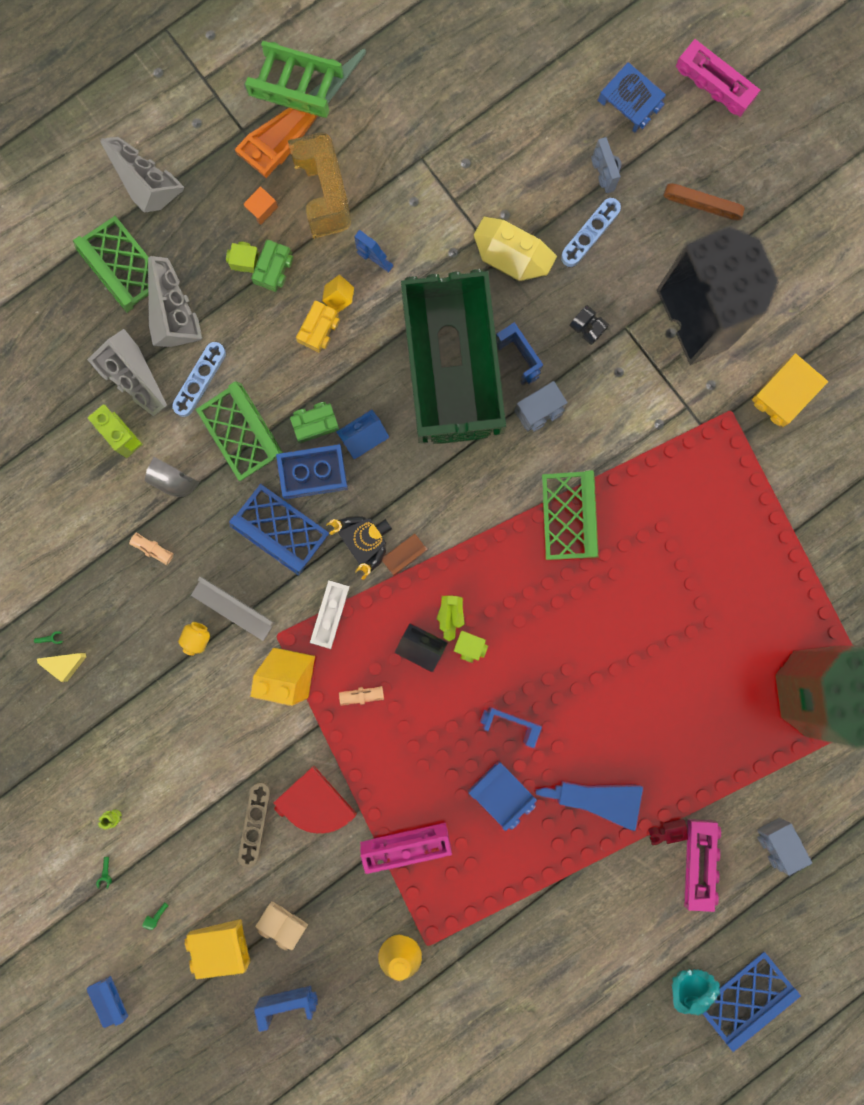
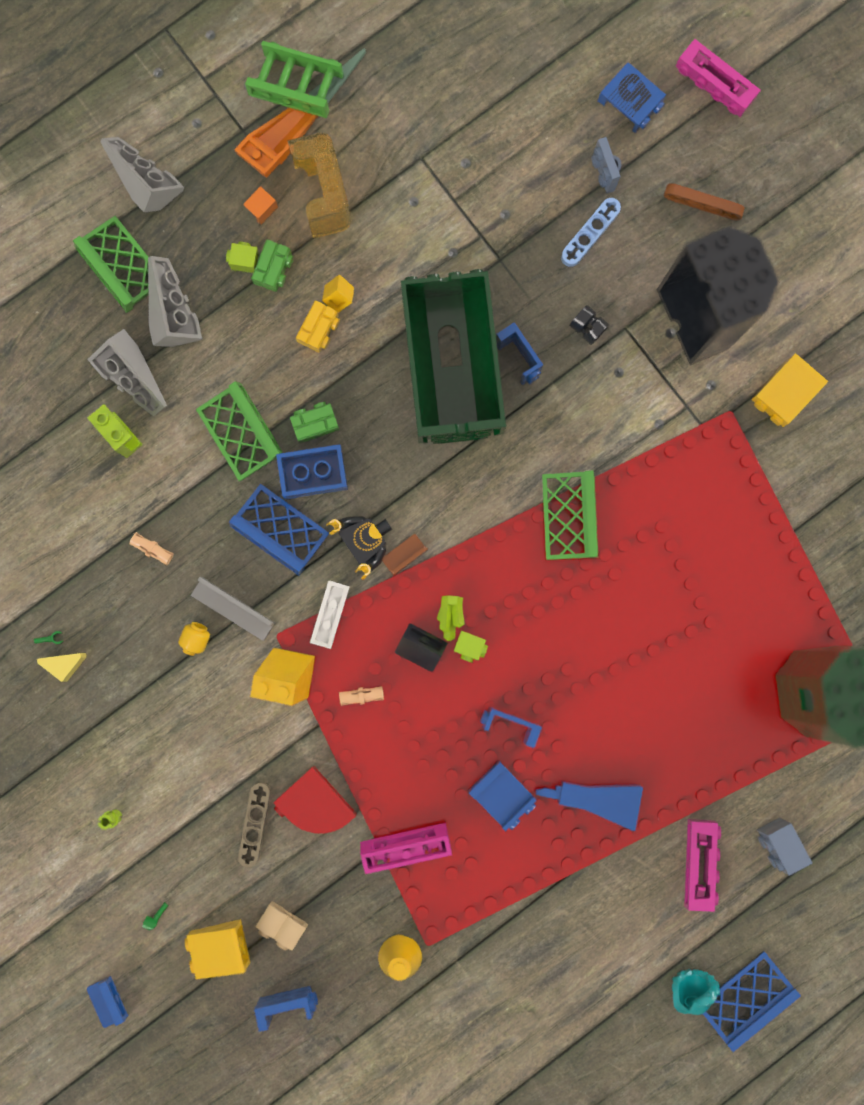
(105, 876): green hand -> none
(169, 479): flat silver brick -> none
(202, 381): light blue beam -> none
(363, 434): blue panel -> none
(370, 249): blue wing -> none
(512, 250): light yellow wedge -> none
(541, 406): sand blue brick -> none
(671, 832): dark red plate -> none

